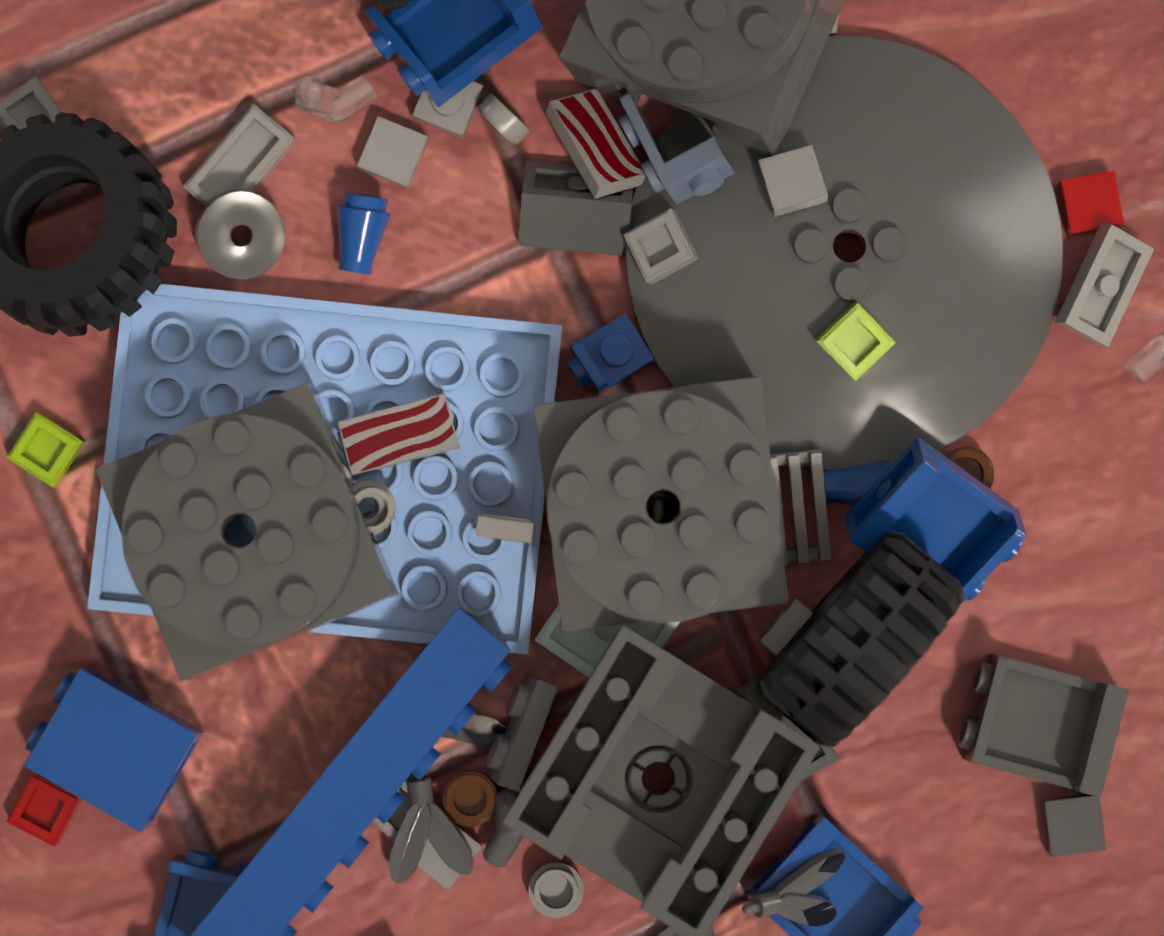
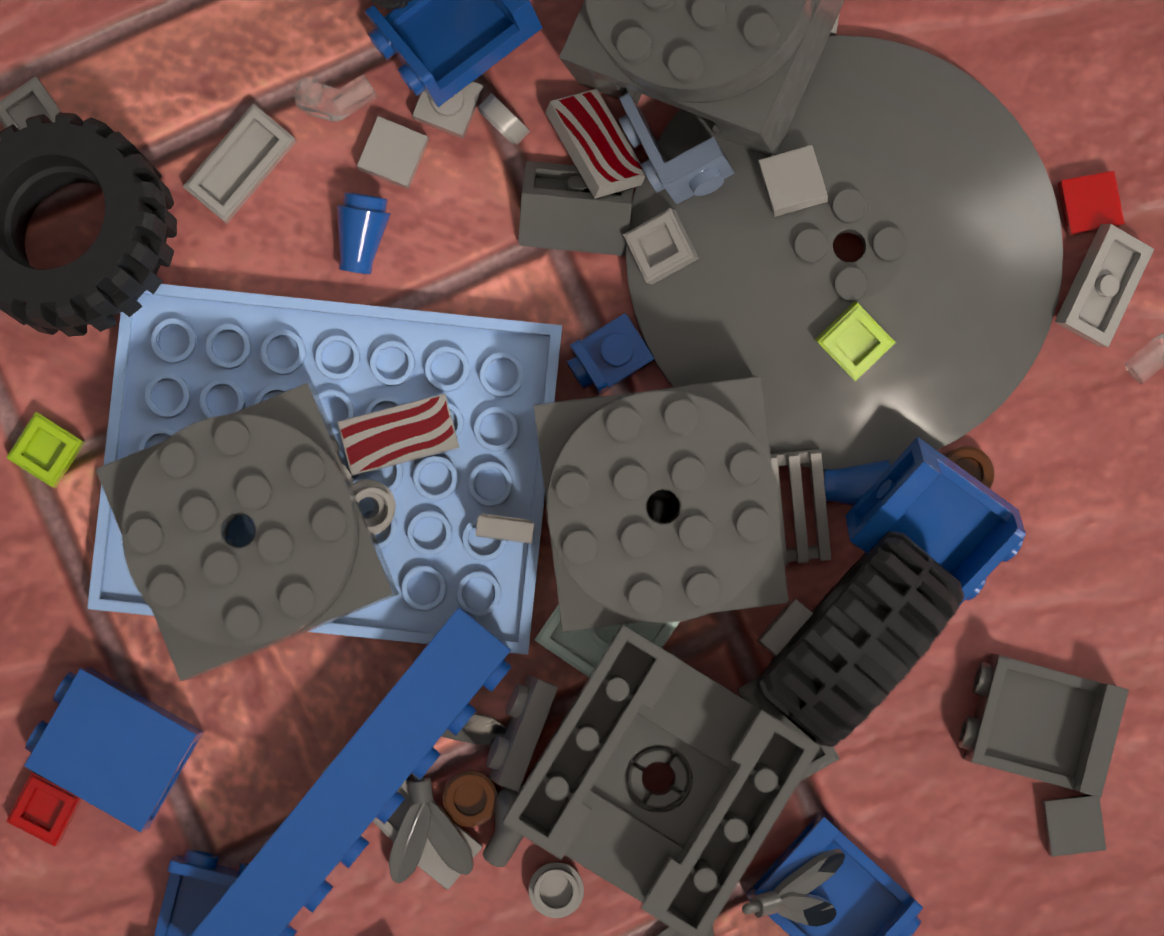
(235, 209): dark grey piece -> none

